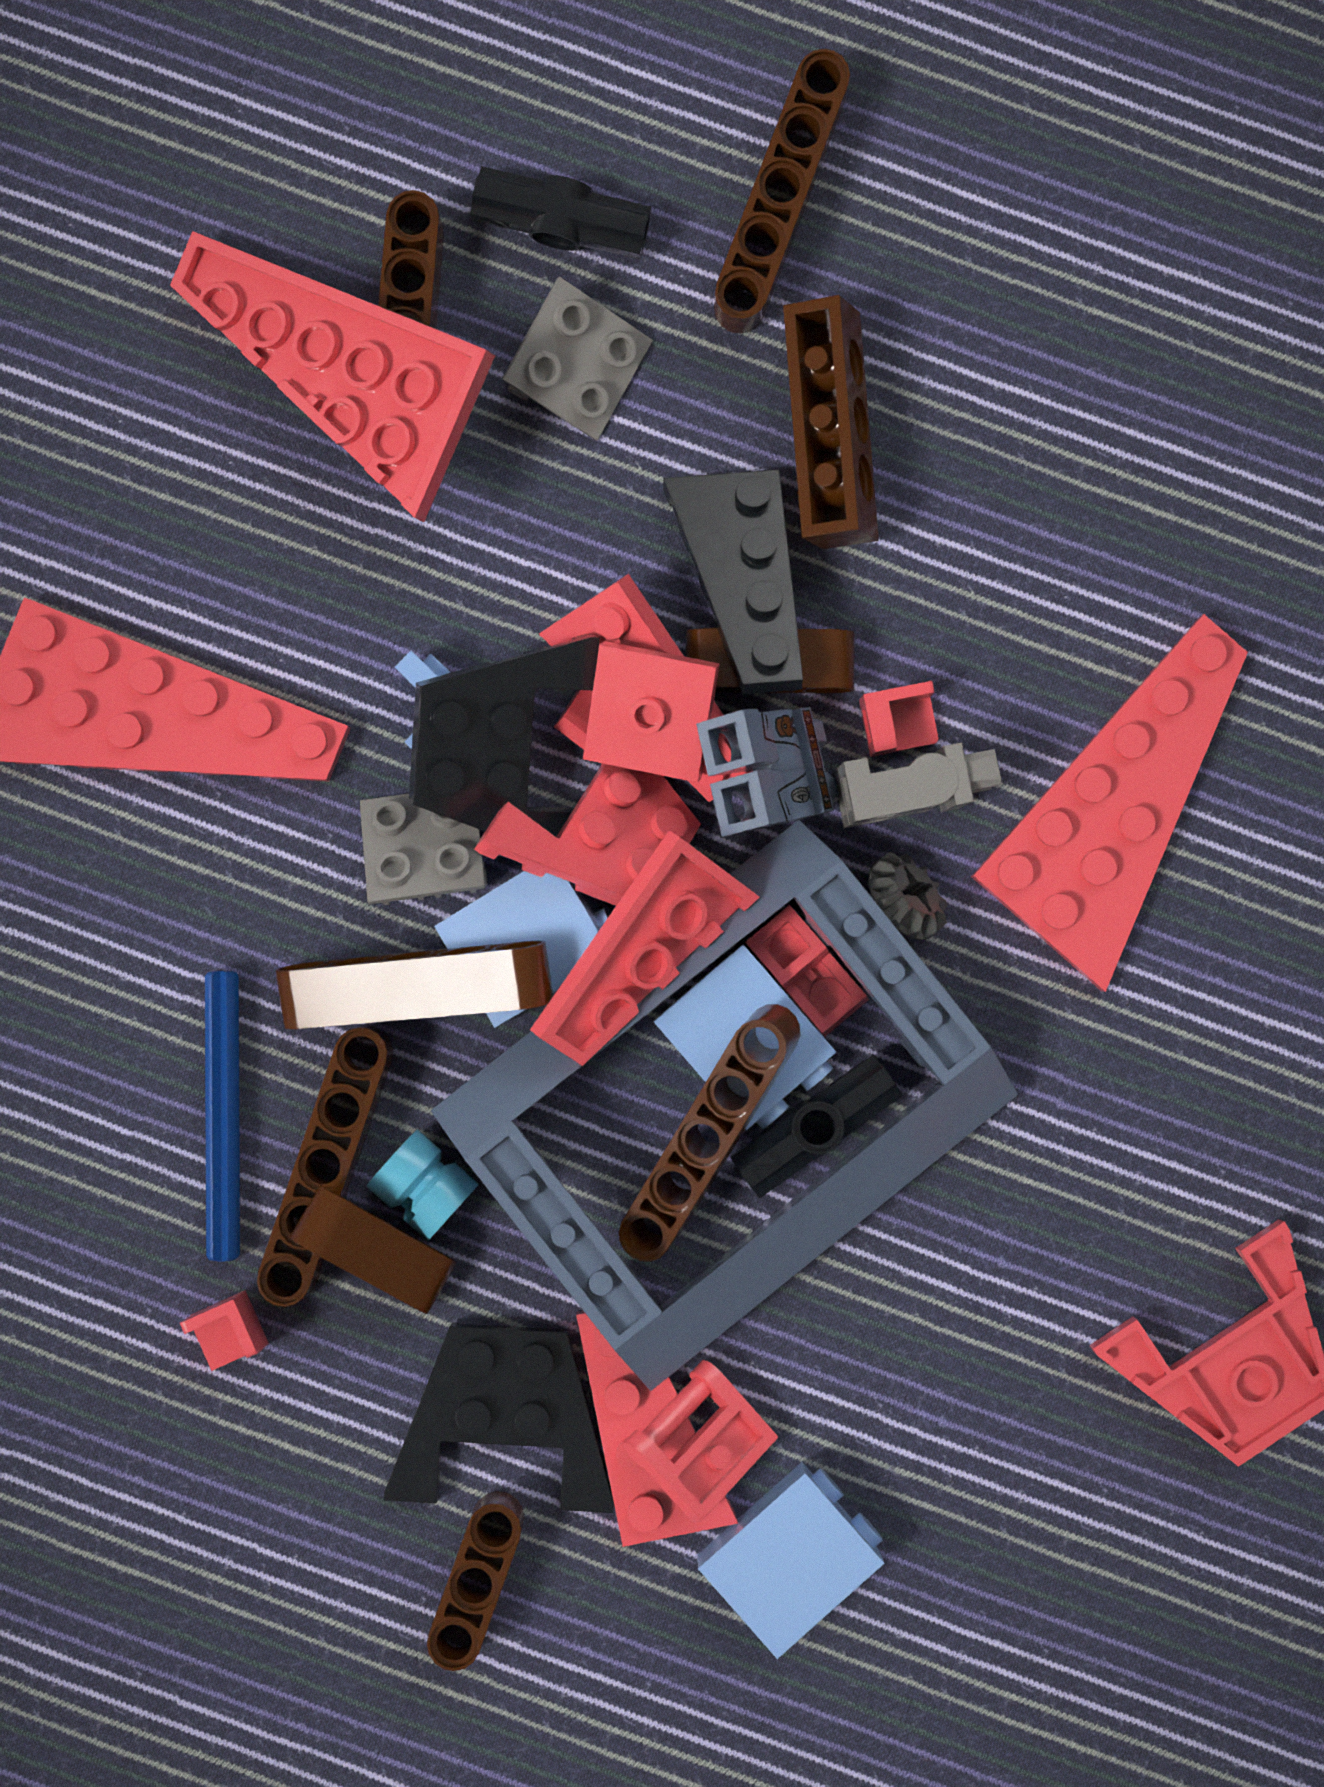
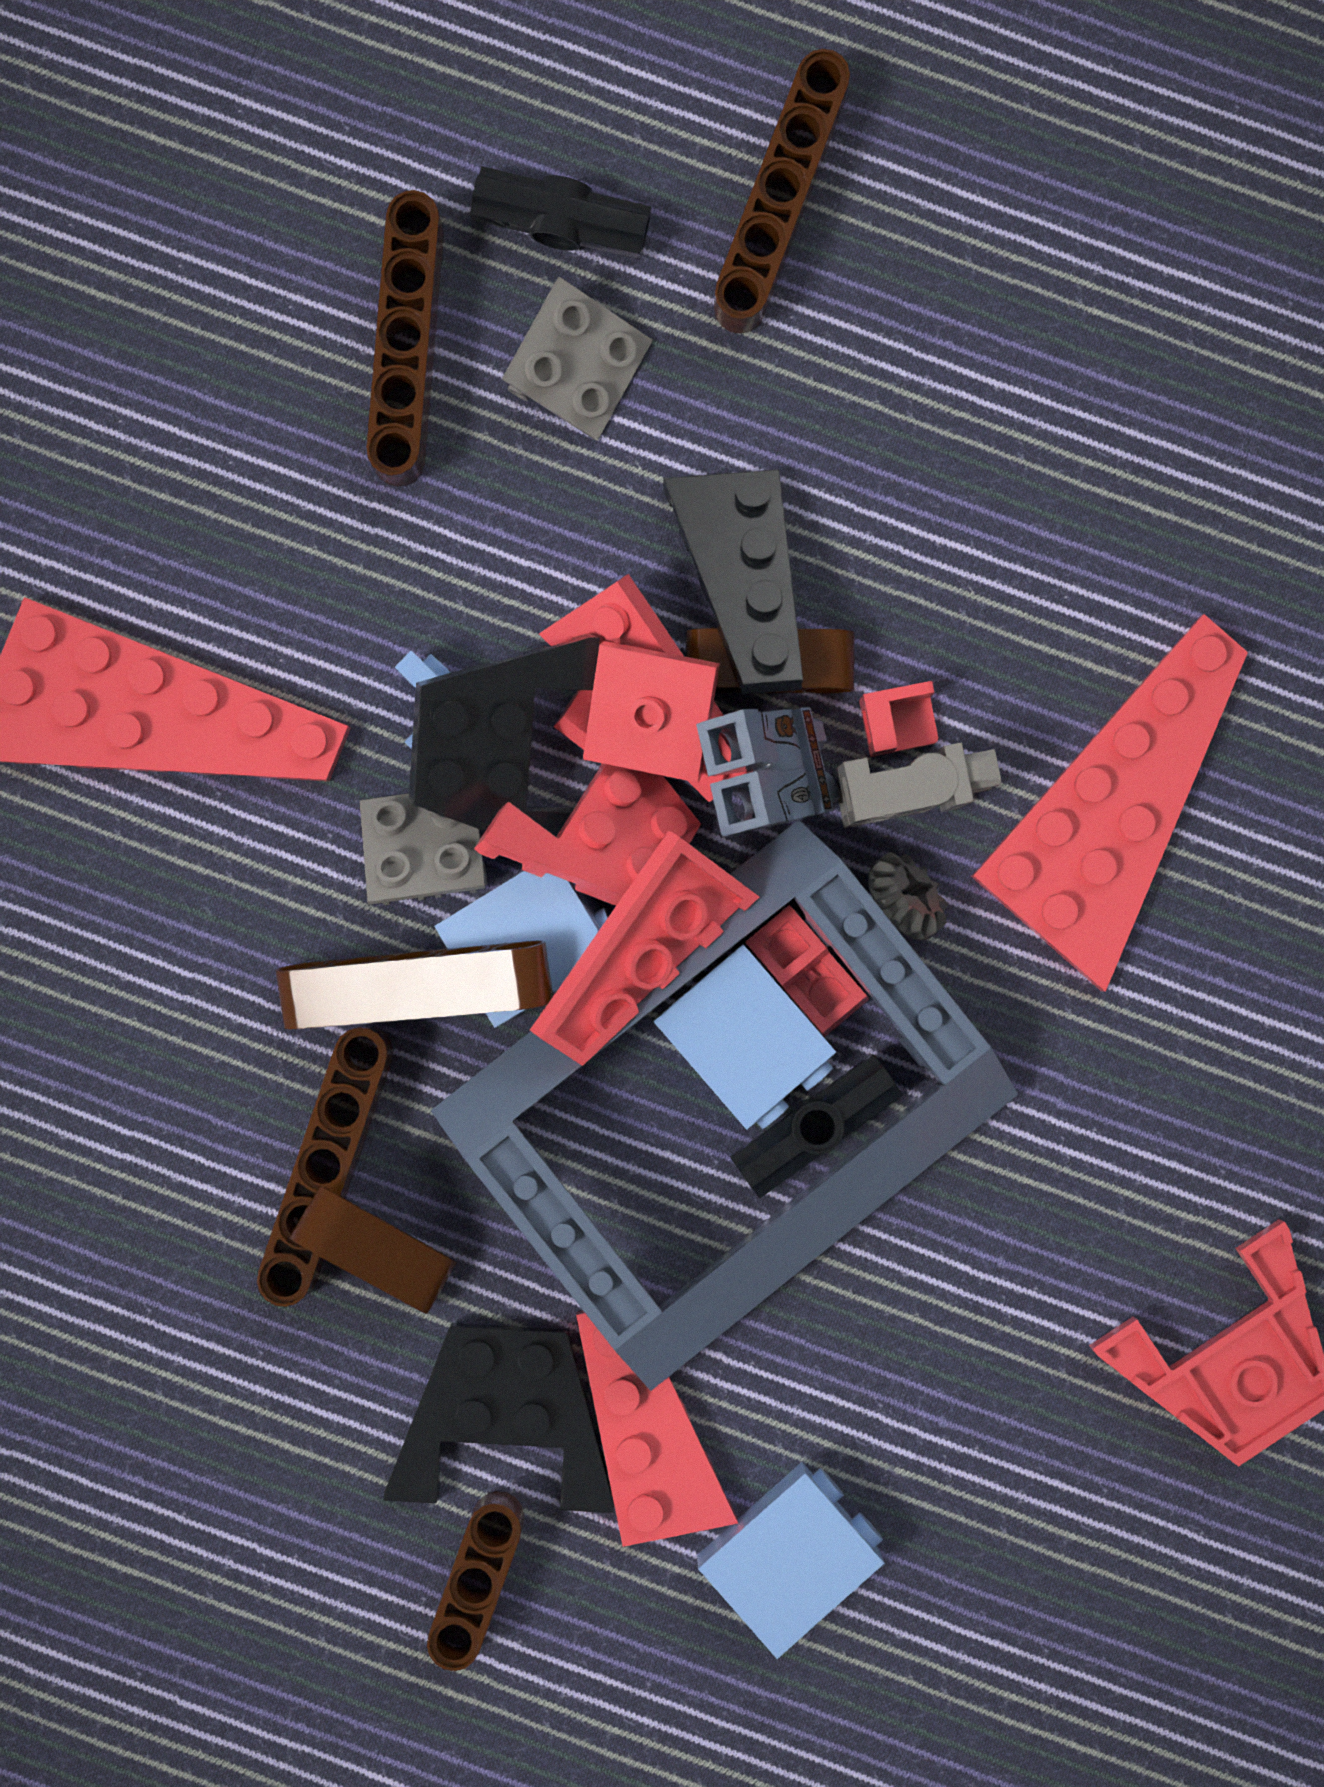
(222, 1116): blue axle -> none
(227, 1330): coral panel -> none
(358, 371): coral wing -> none
(422, 1184): medium azure wheel -> none
(714, 1455): coral plate -> none
(727, 1115): reddish brown beam -> none
(830, 422): reddish brown brick -> none

